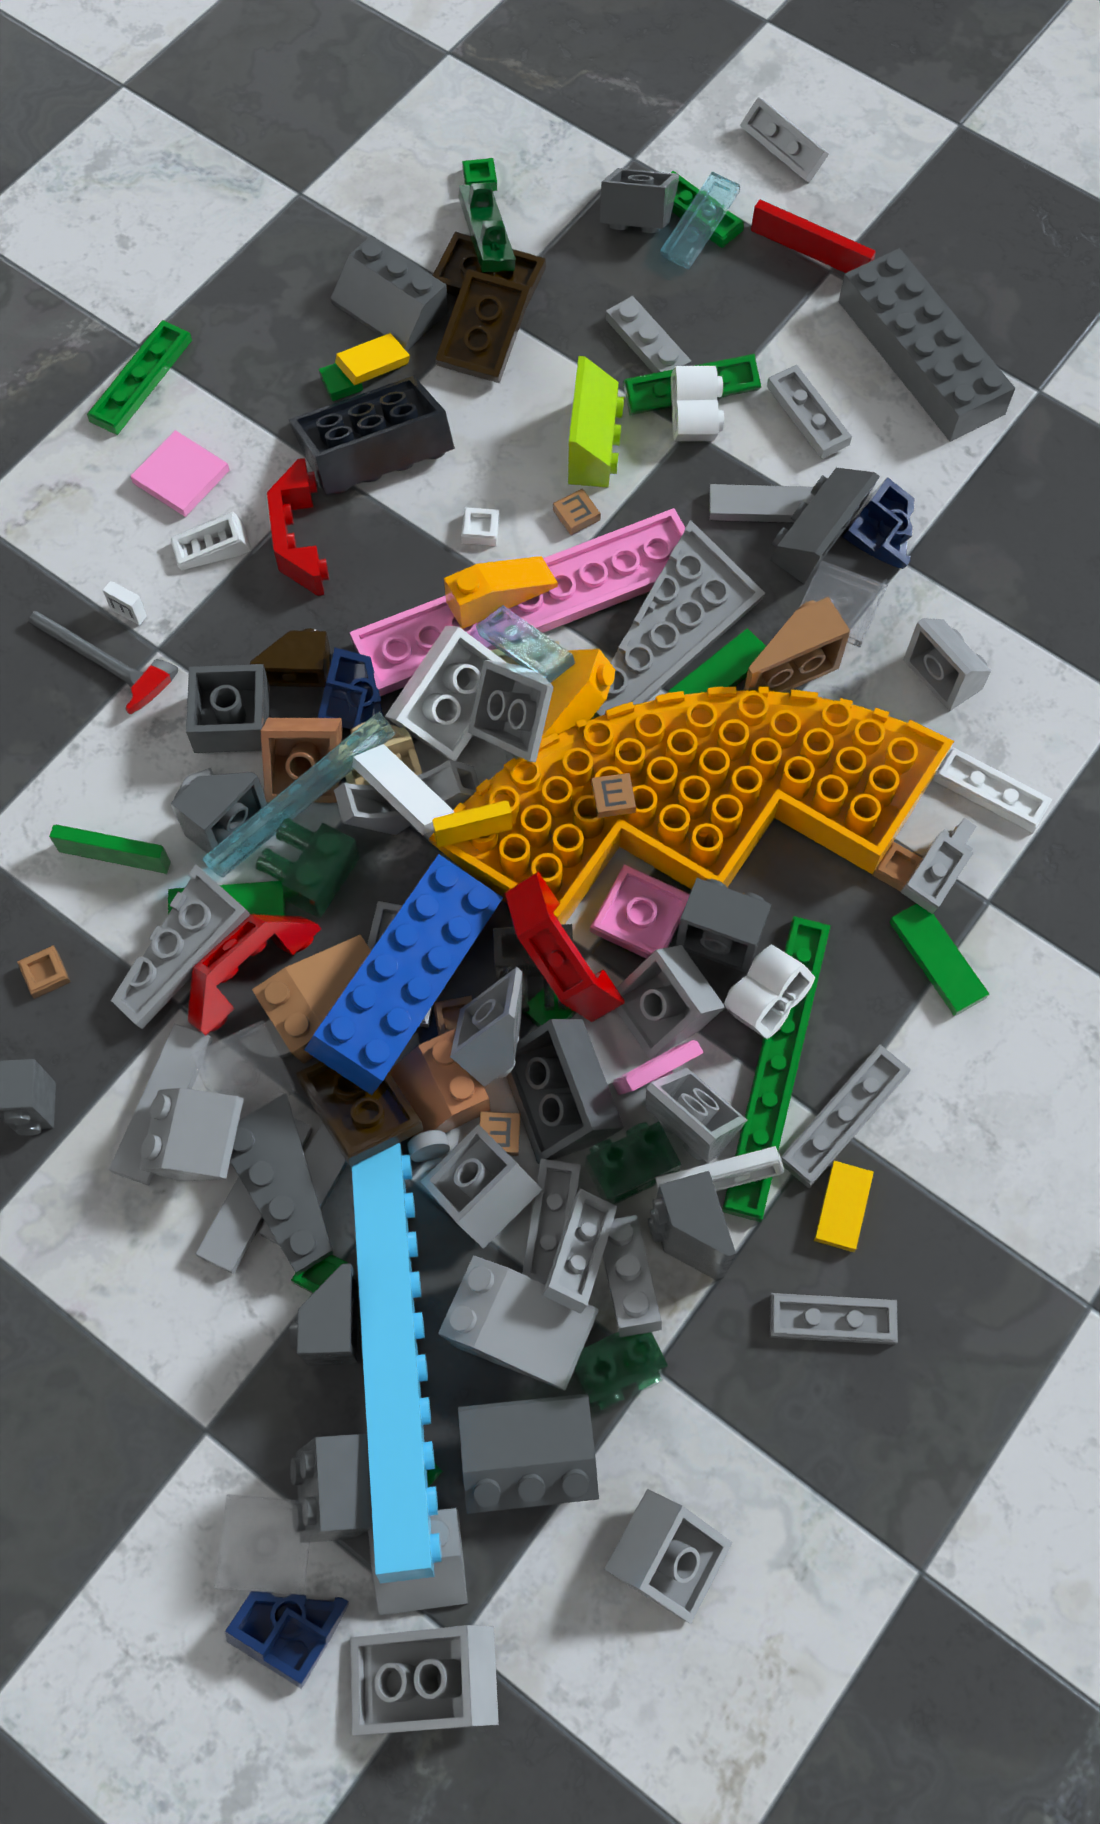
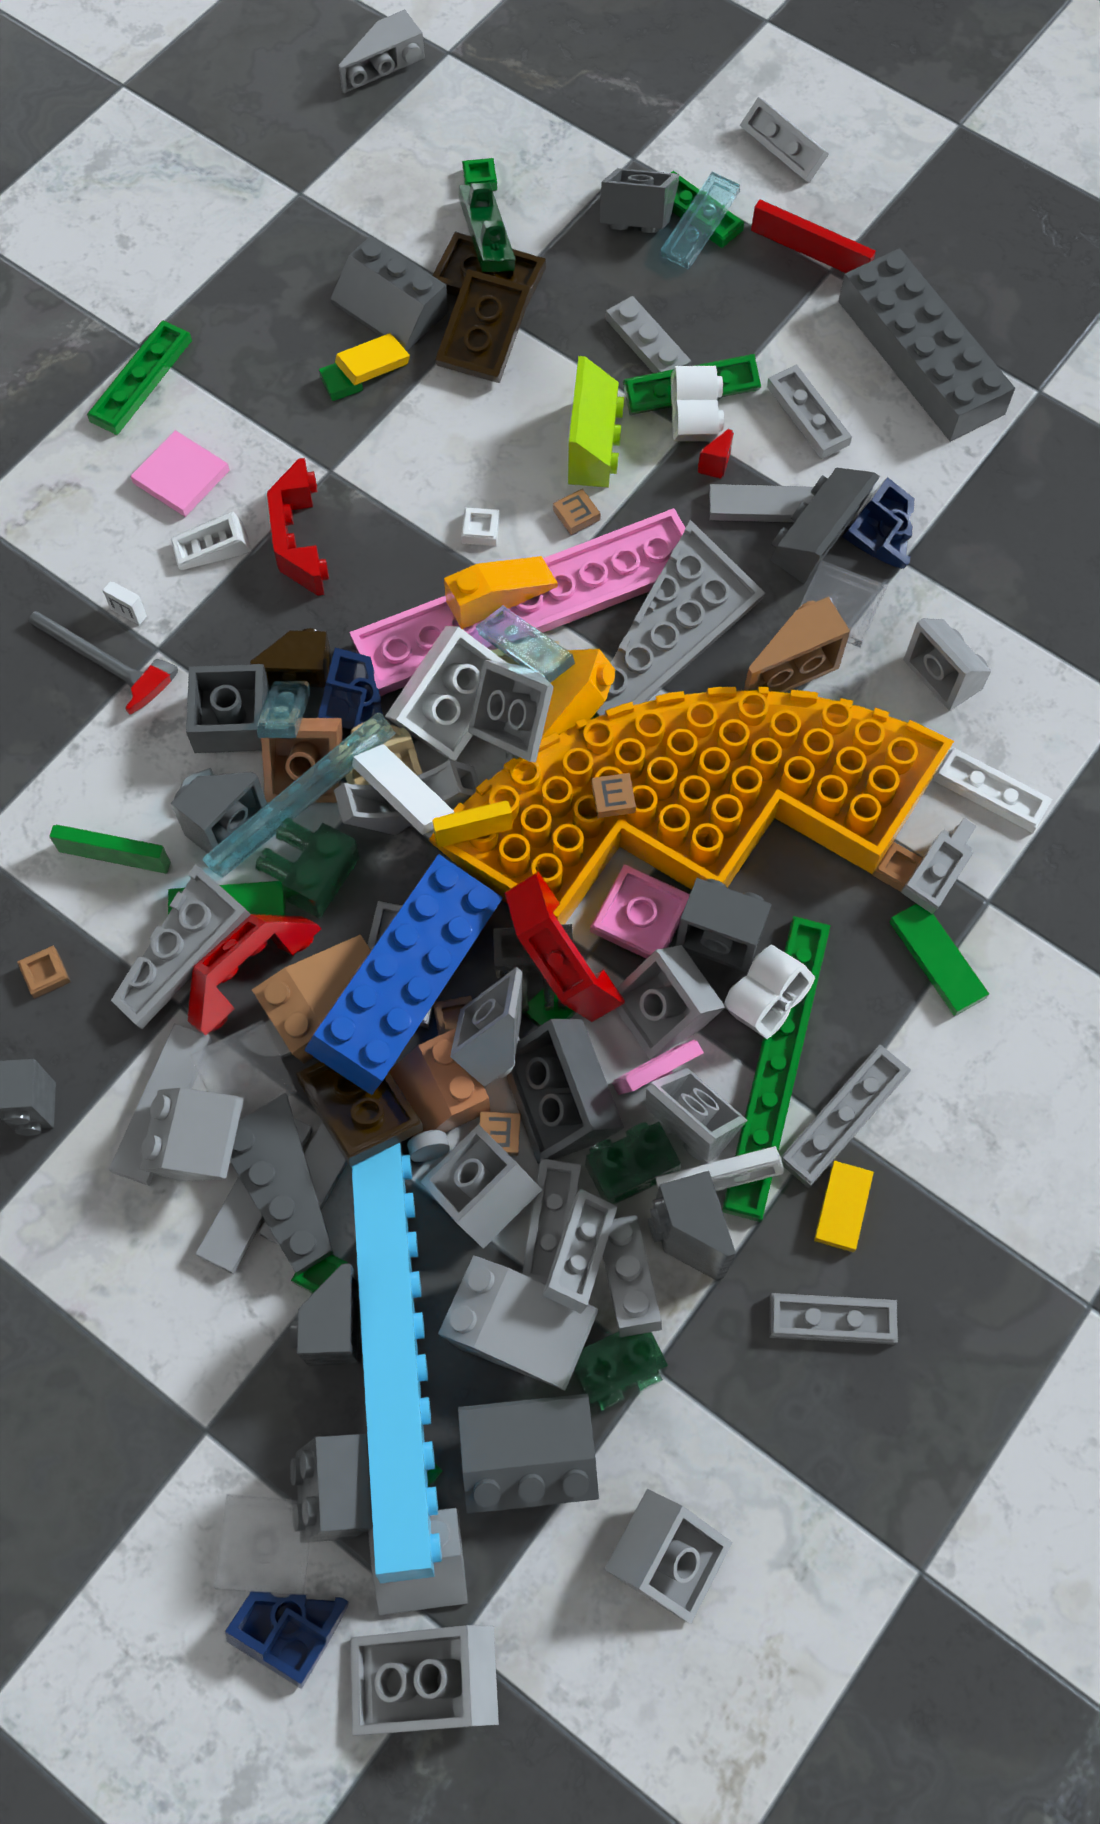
(283, 709): none -> clear light blue tile
(373, 434): black slope -> none
(383, 50): none -> light grey slope
(715, 456): none -> red slope
(725, 667): green tile -> none

